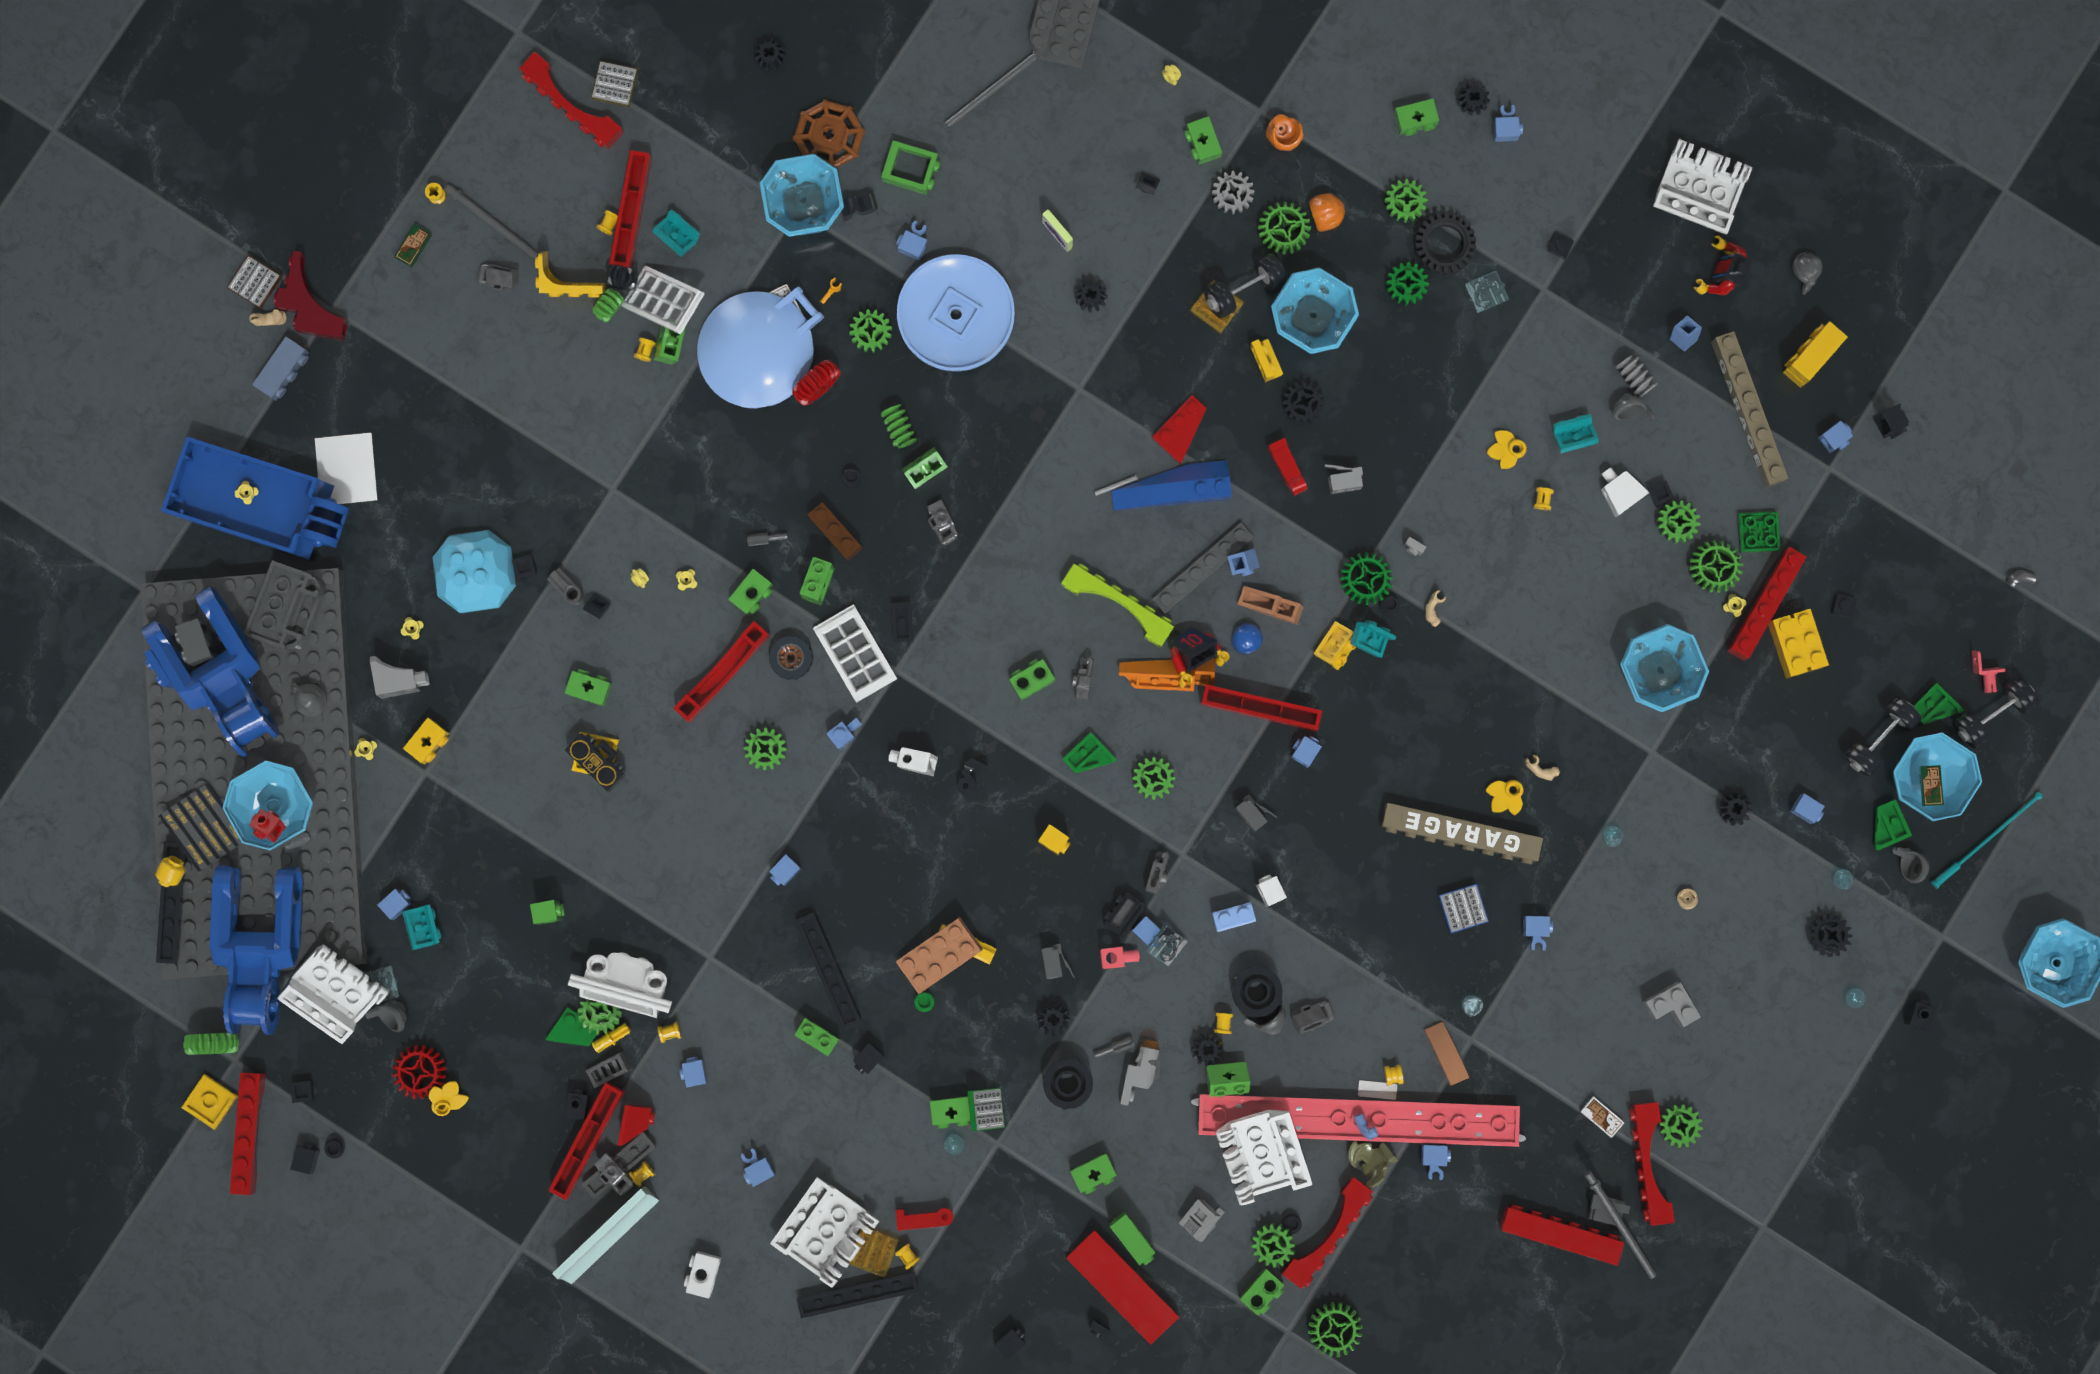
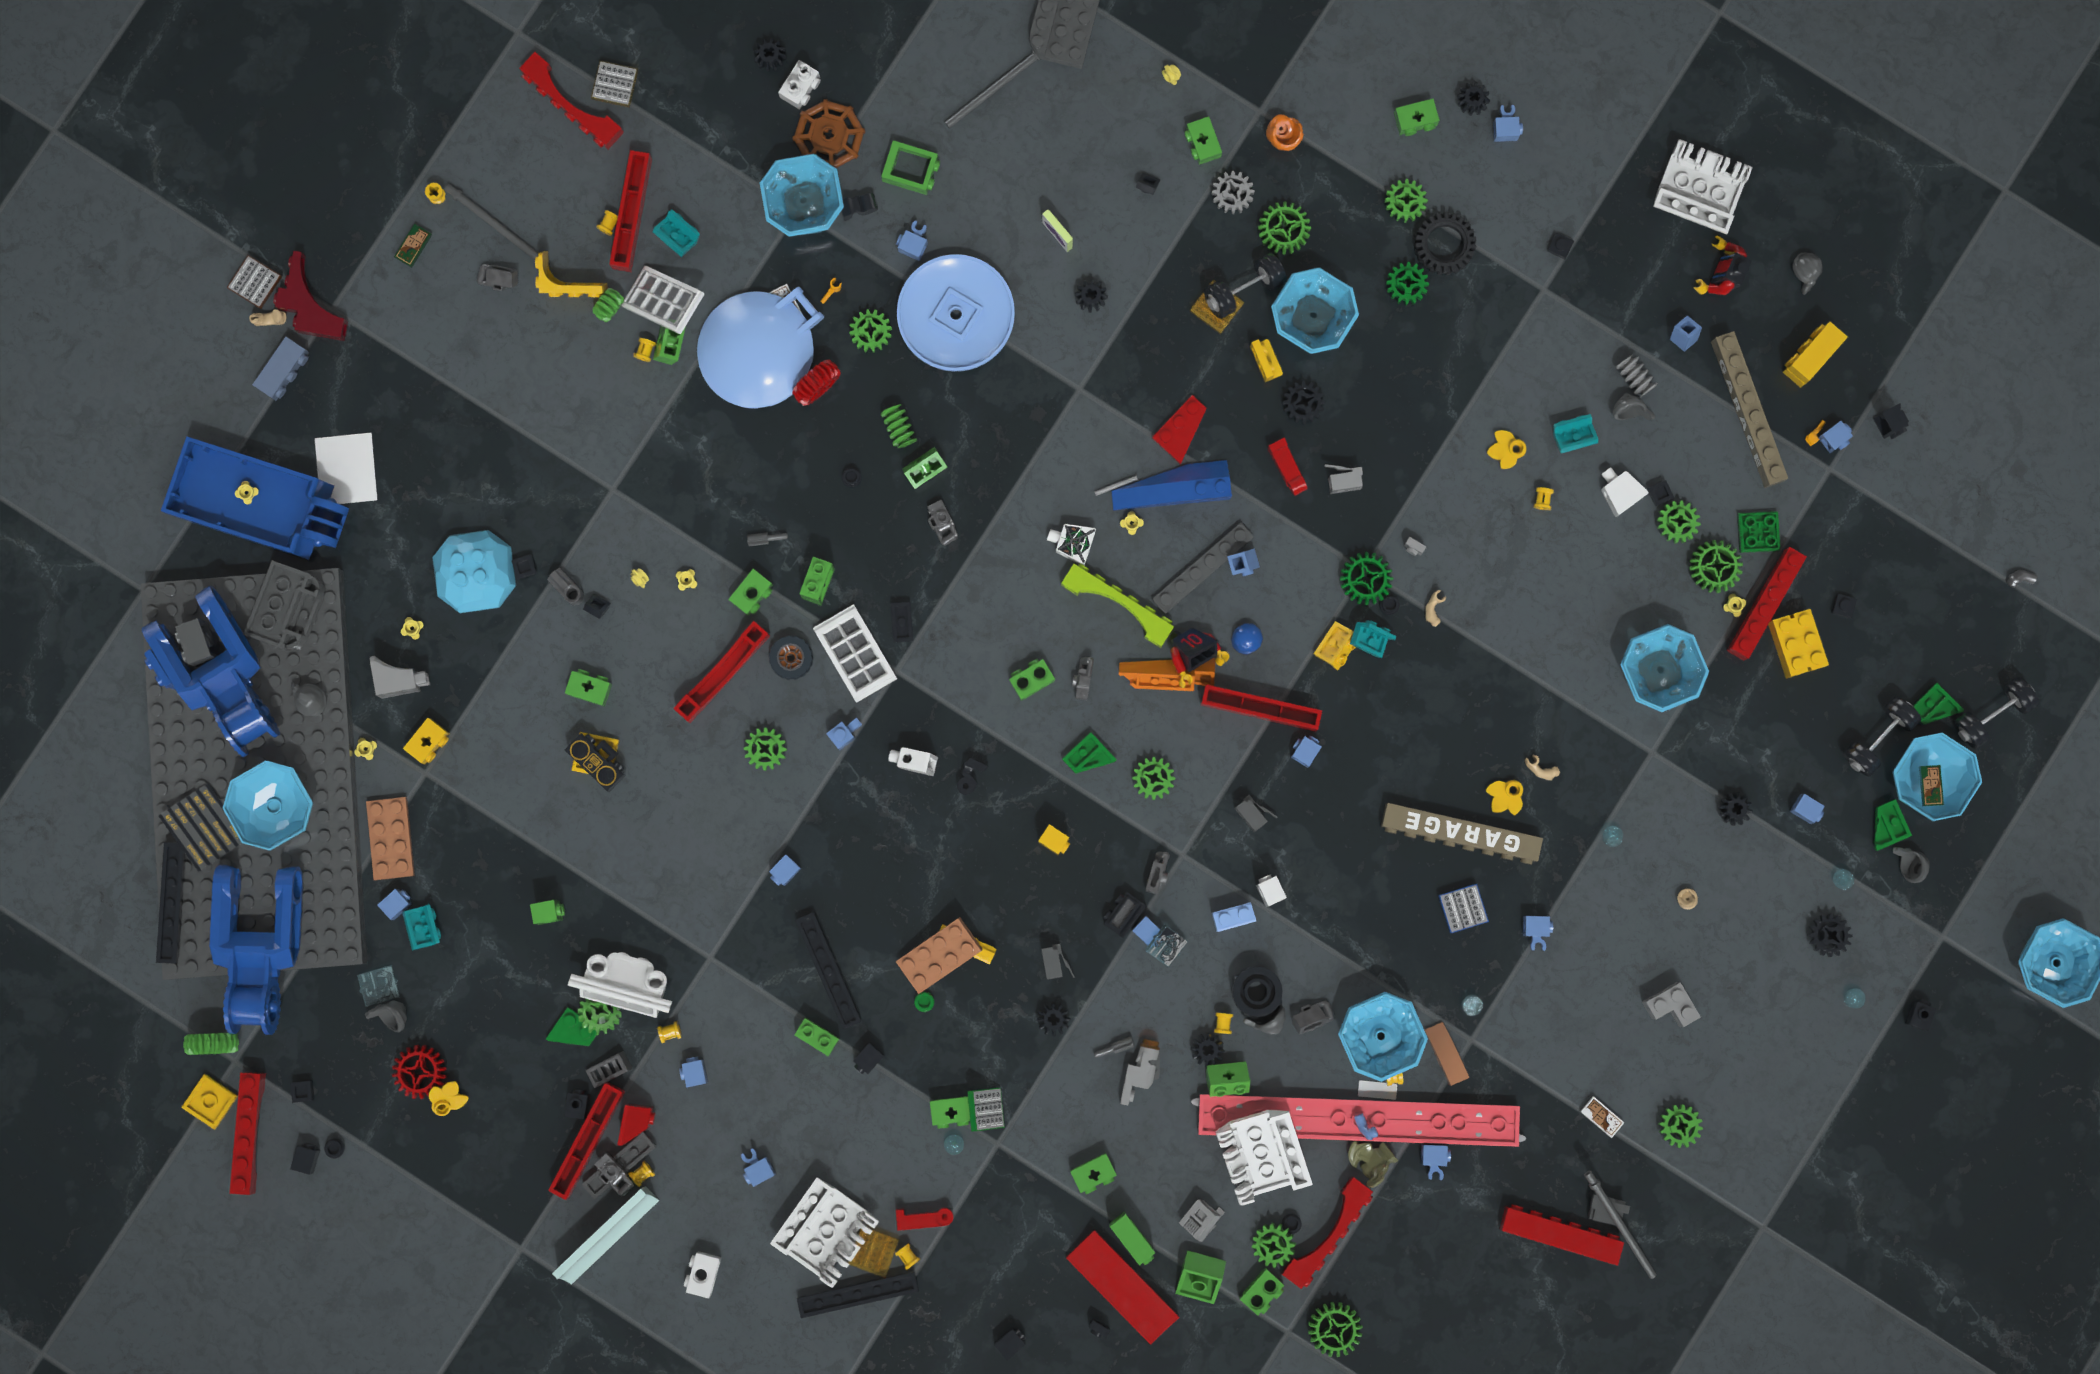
(170, 871): yellow head -> none
(267, 825): red brick -> none
(331, 993): white slope -> none
(390, 838): none -> nougat plate
(611, 1038): yellow axle -> none
(621, 277): black gear -> none
(799, 85): none -> white brick
(835, 531): reddish brown arch -> none
(1073, 542): none -> torso
(1073, 1099): black piece -> none
(1118, 957): coral bracket -> none
(1126, 523): none -> light yellow plate
(1200, 1277): none -> bright green slope
(1270, 605): nougat slope -> none
(1327, 211): orange piece -> none
(1402, 1040): none -> medium azure rock
(1487, 291): clear light blue piece -> none
(1645, 1118): red arch -> none
(1812, 438): none -> light orange hand
(1957, 865): teal piece -> none
(1988, 673): coral bracket -> none

